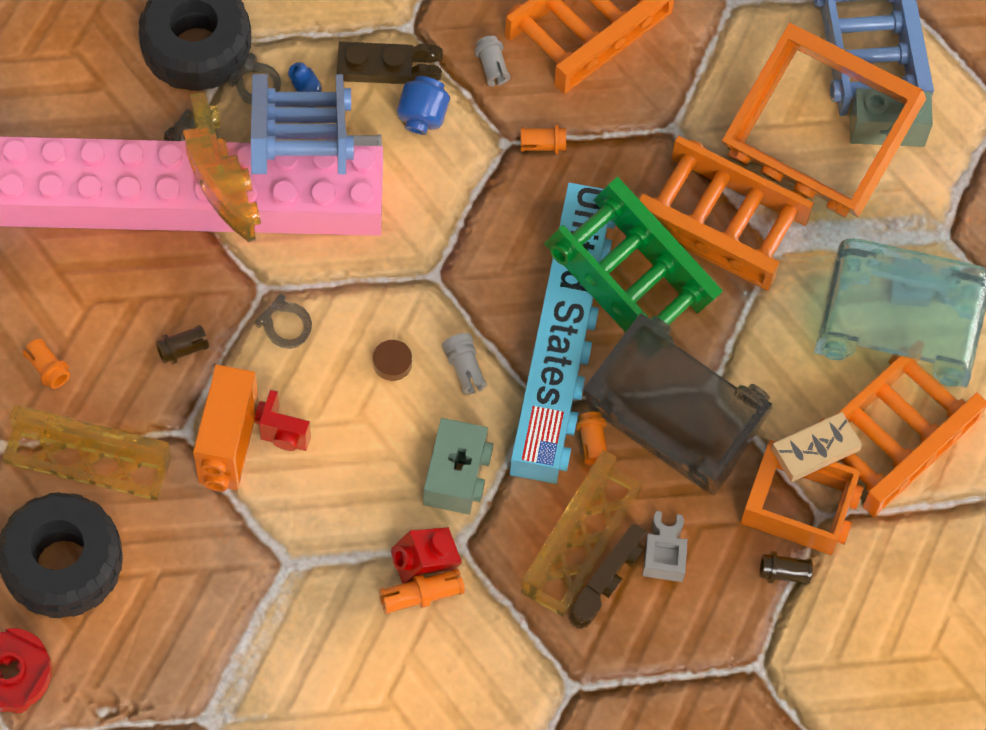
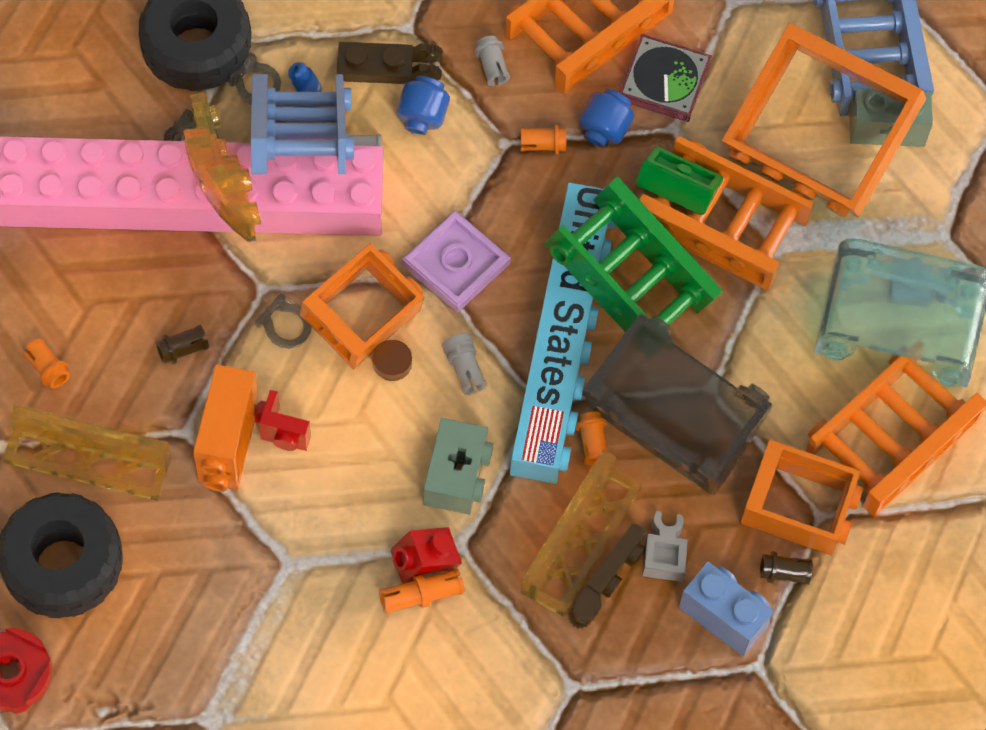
(335, 331): none -> orange window
(456, 261): none -> lavender tile
(606, 118): none -> blue head
(665, 77): none -> tile
(679, 180): none -> green slope
(726, 608): none -> medium blue brick
(816, 447): tan tile -> none

